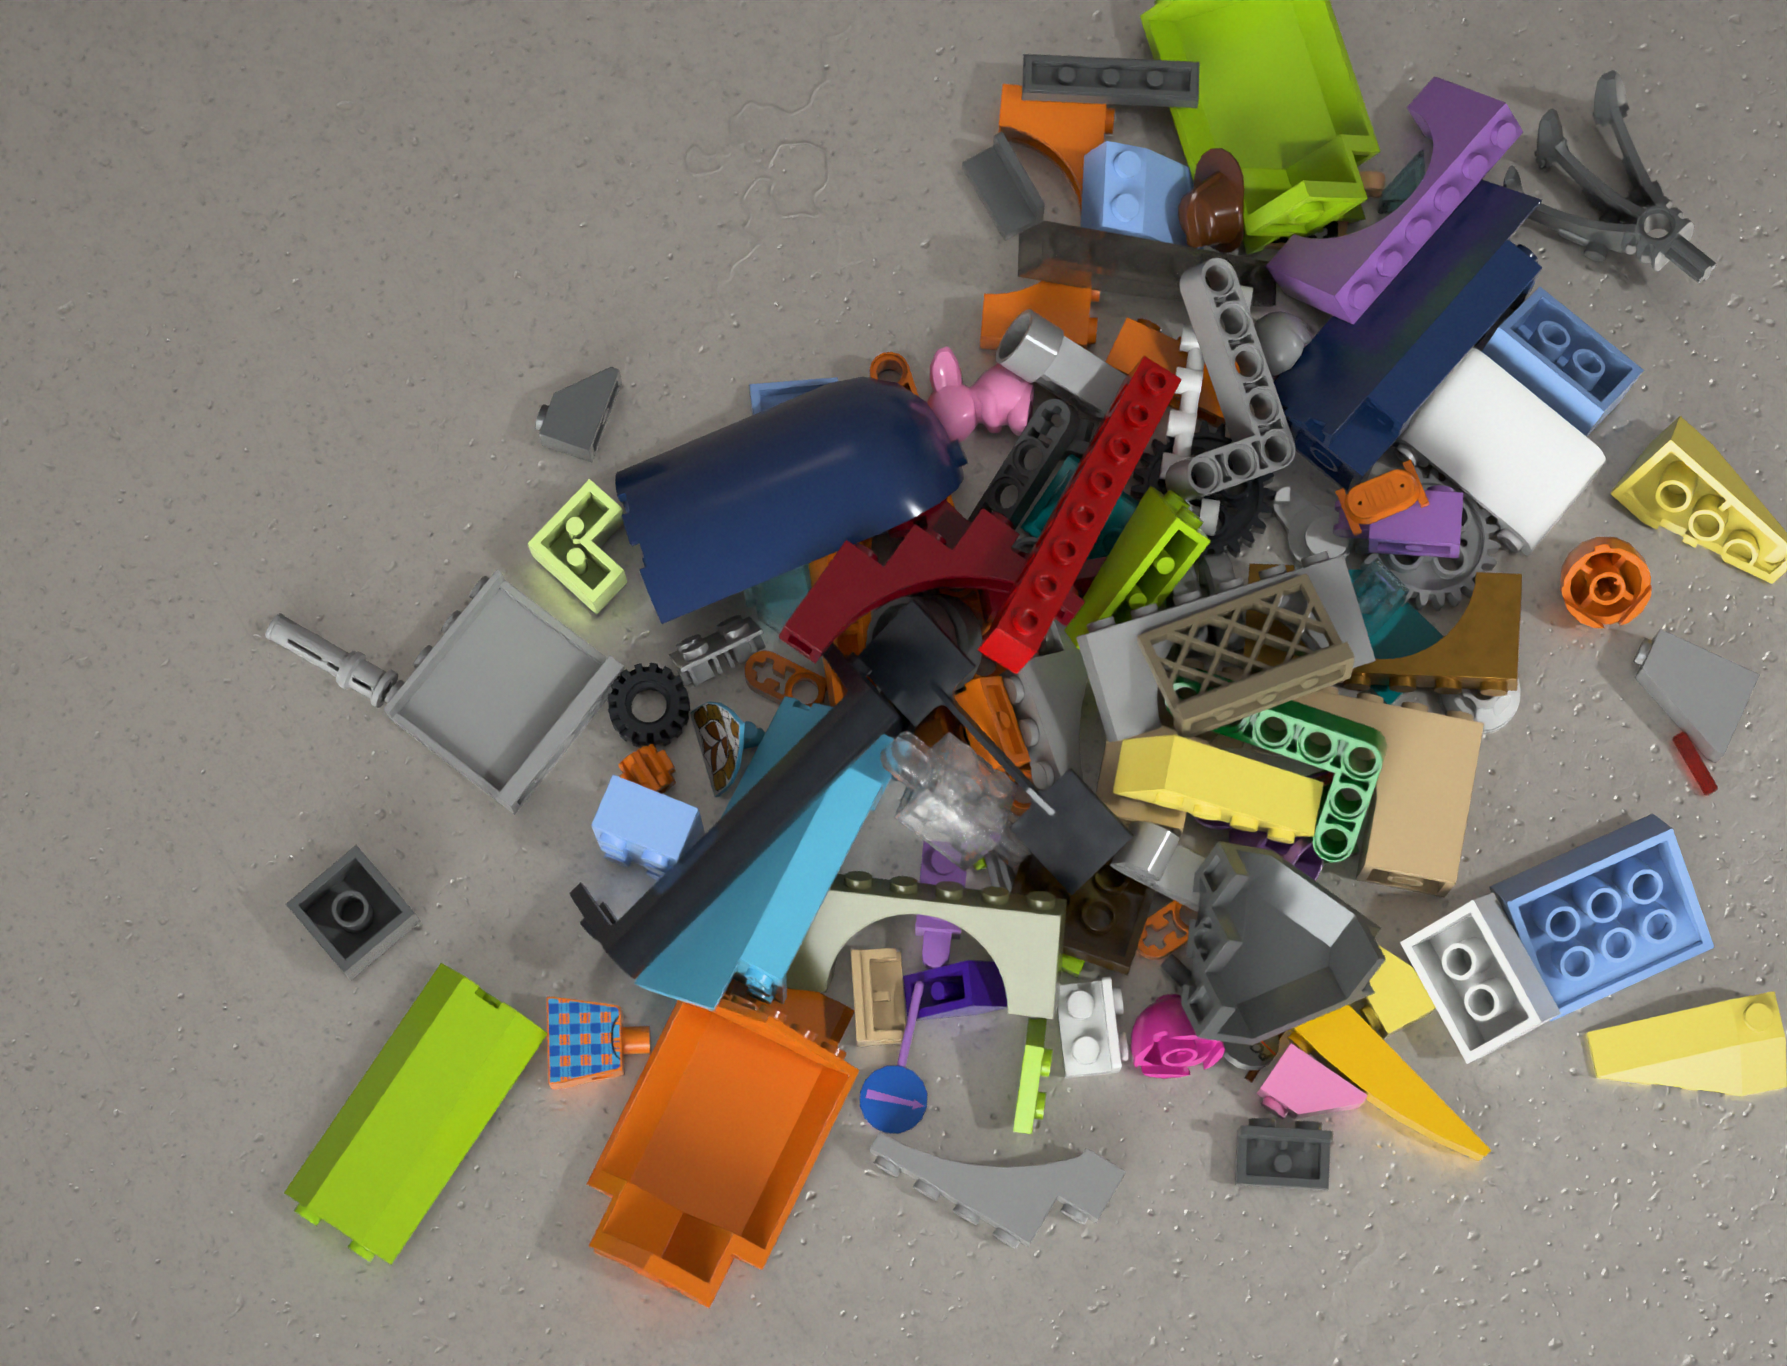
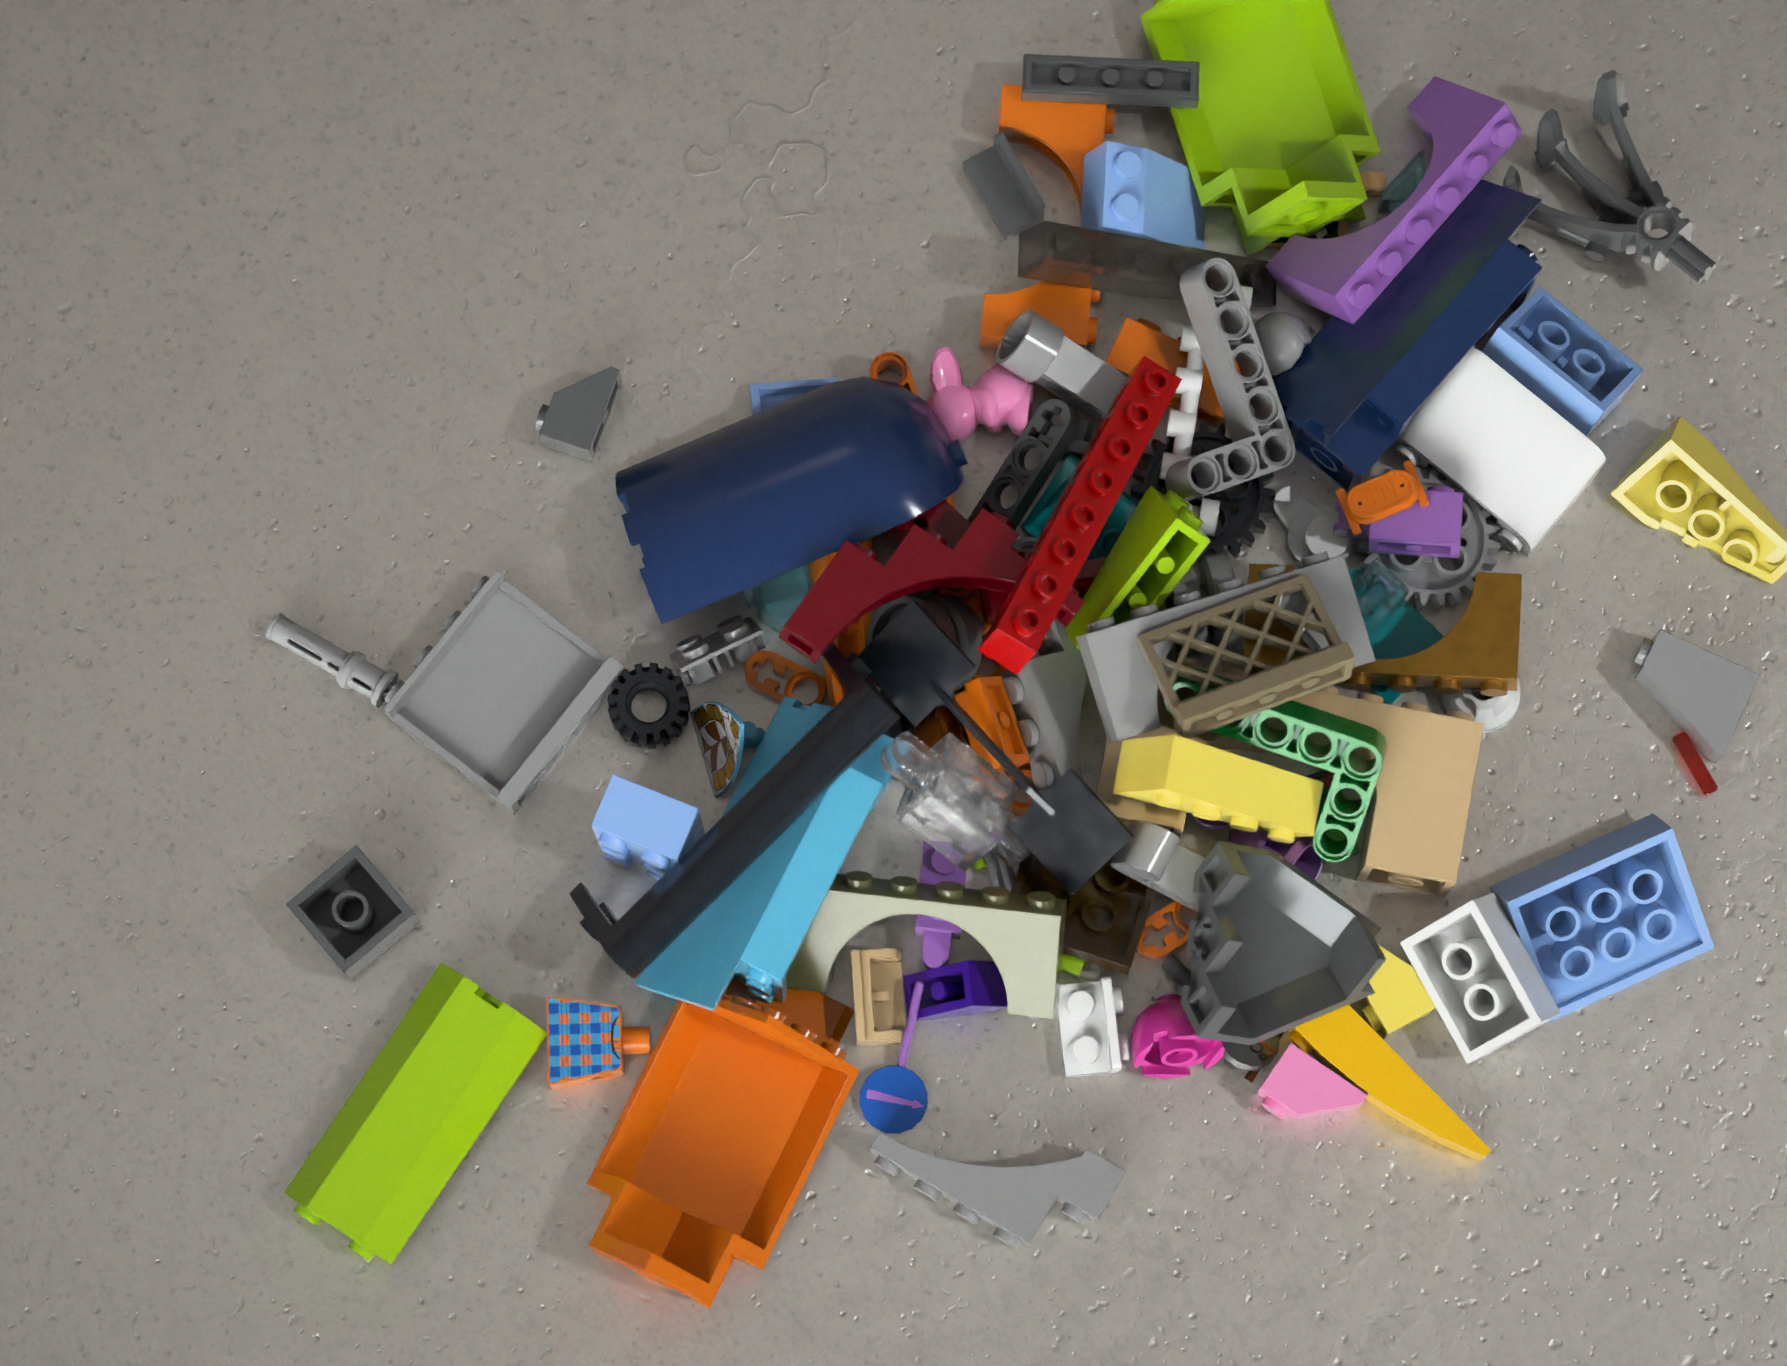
(572, 545): yellowish green brick -> none
(649, 769): orange gear -> none
(1035, 1064): wing -> none
(1214, 207): reddish brown piece -> none
(1283, 1155): dark grey bracket -> none
(1605, 582): orange cylinder -> none
(1714, 1047): light yellow wedge -> none

